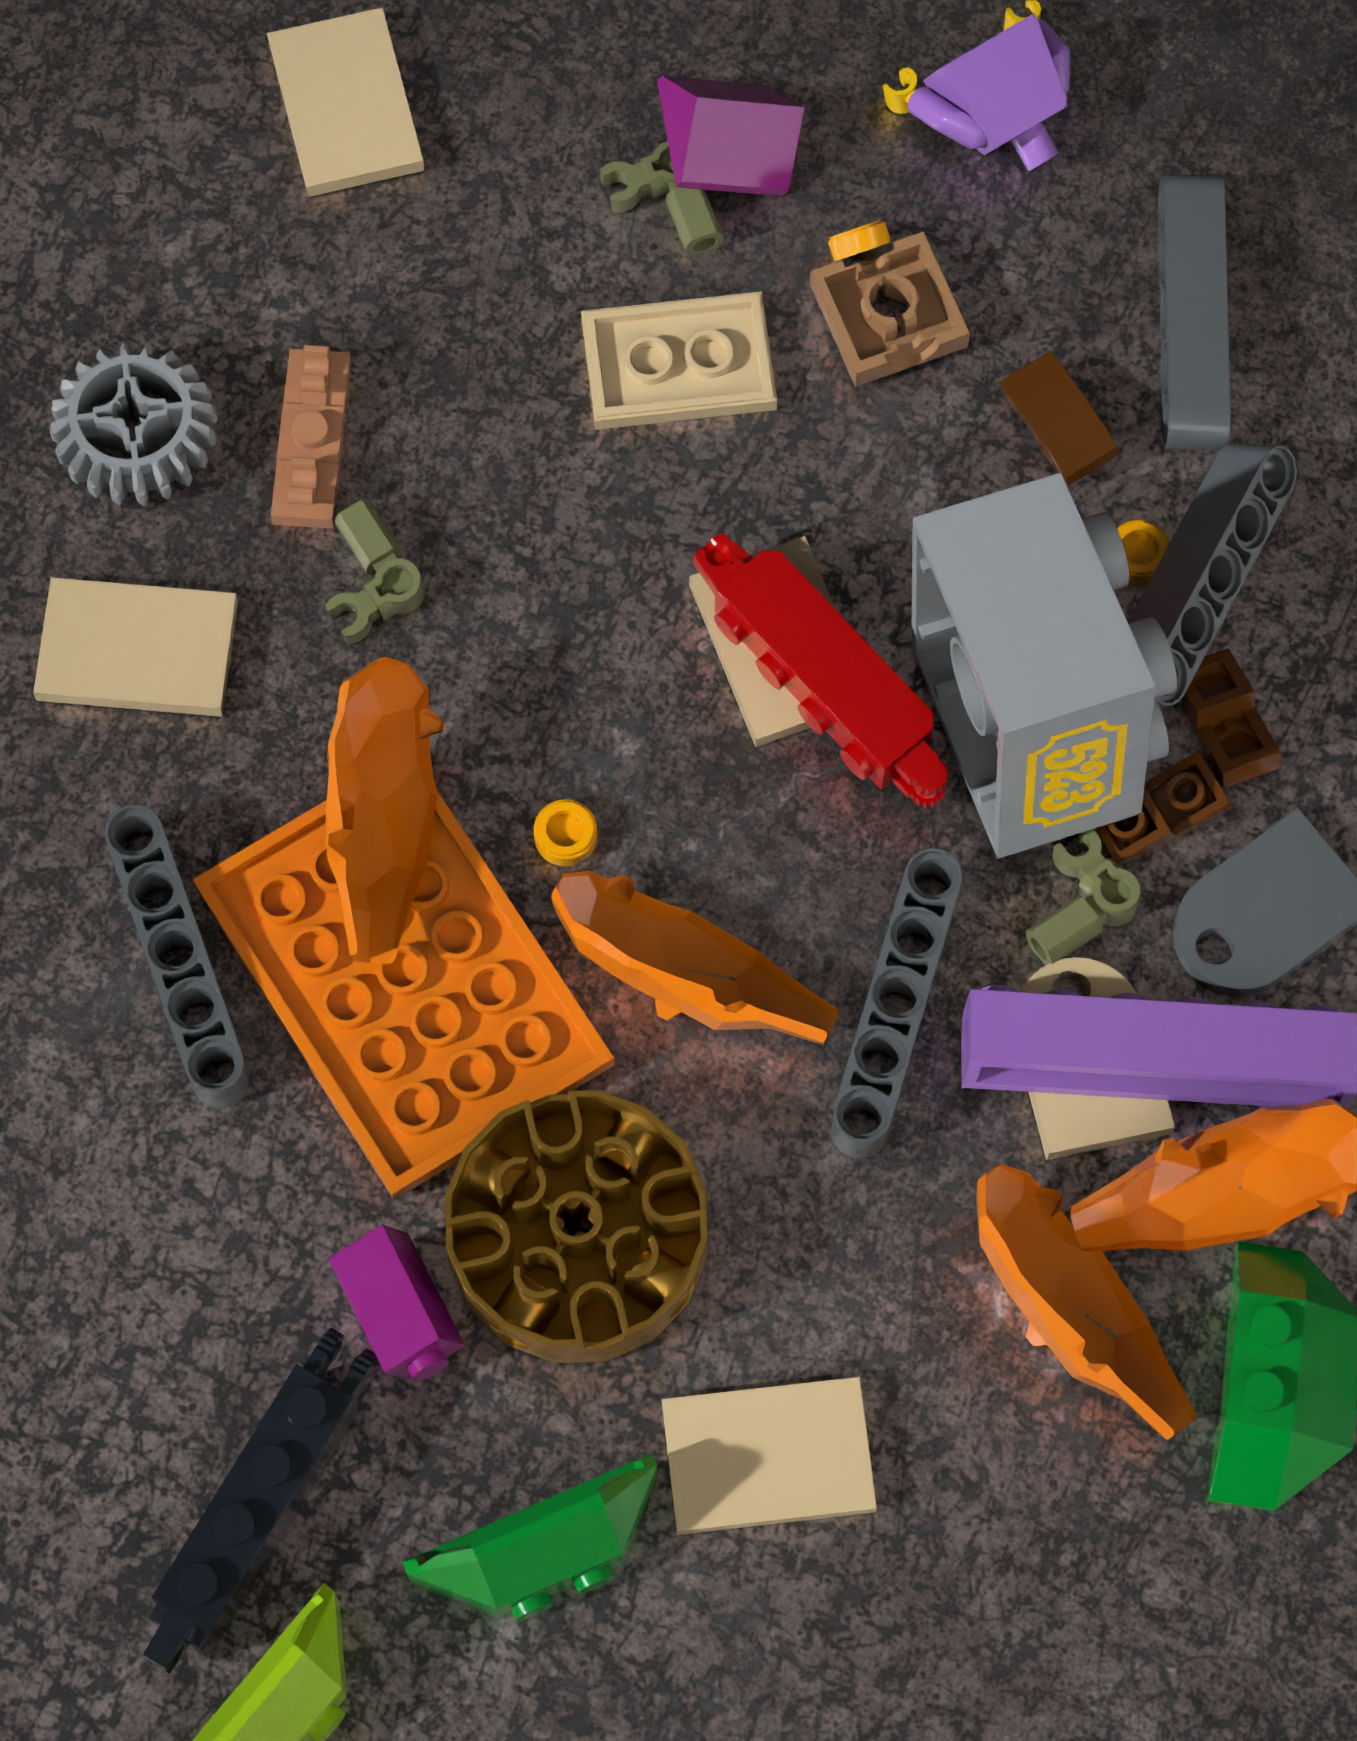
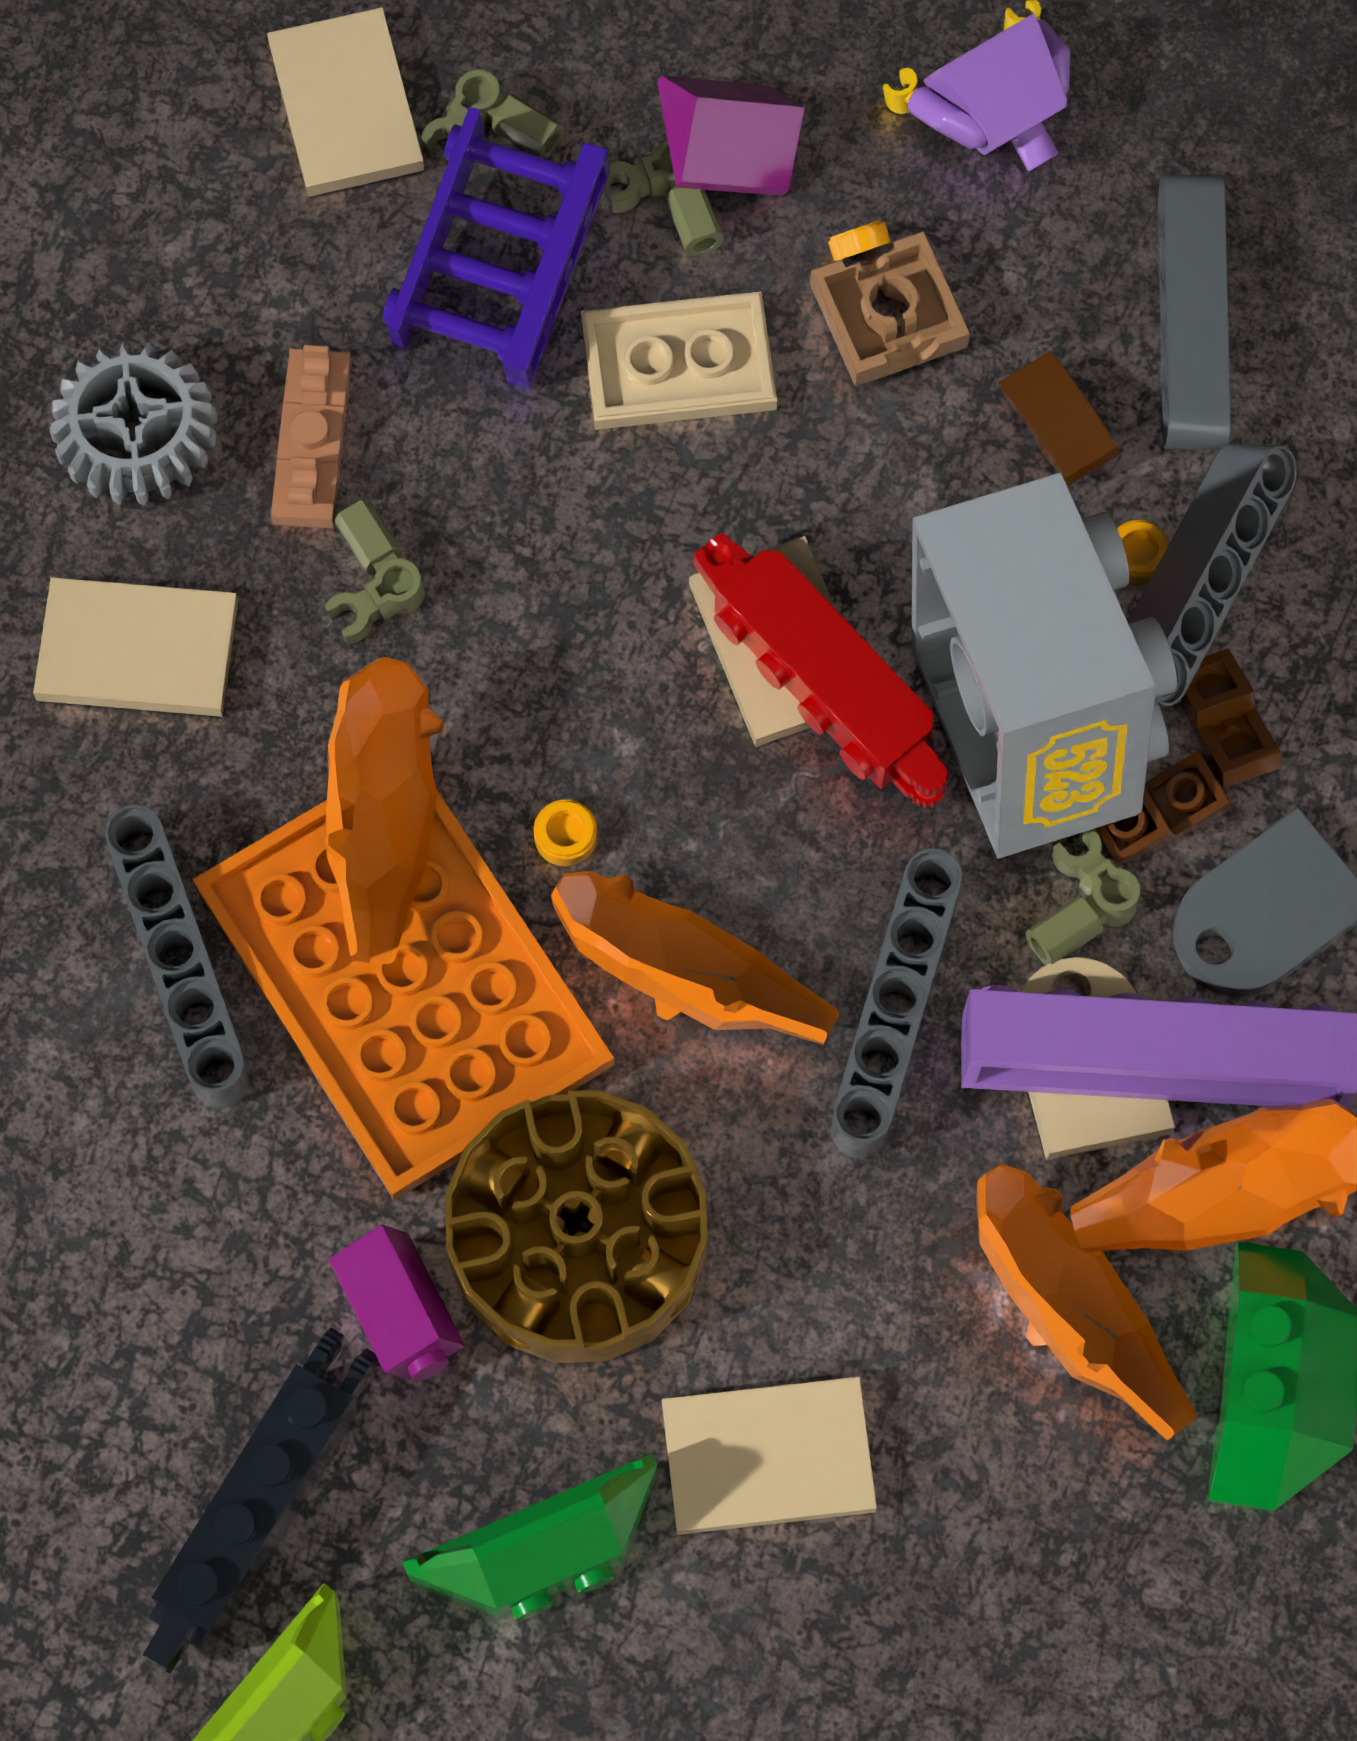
(508, 115): none -> olive bar
(537, 291): none -> dark purple fence

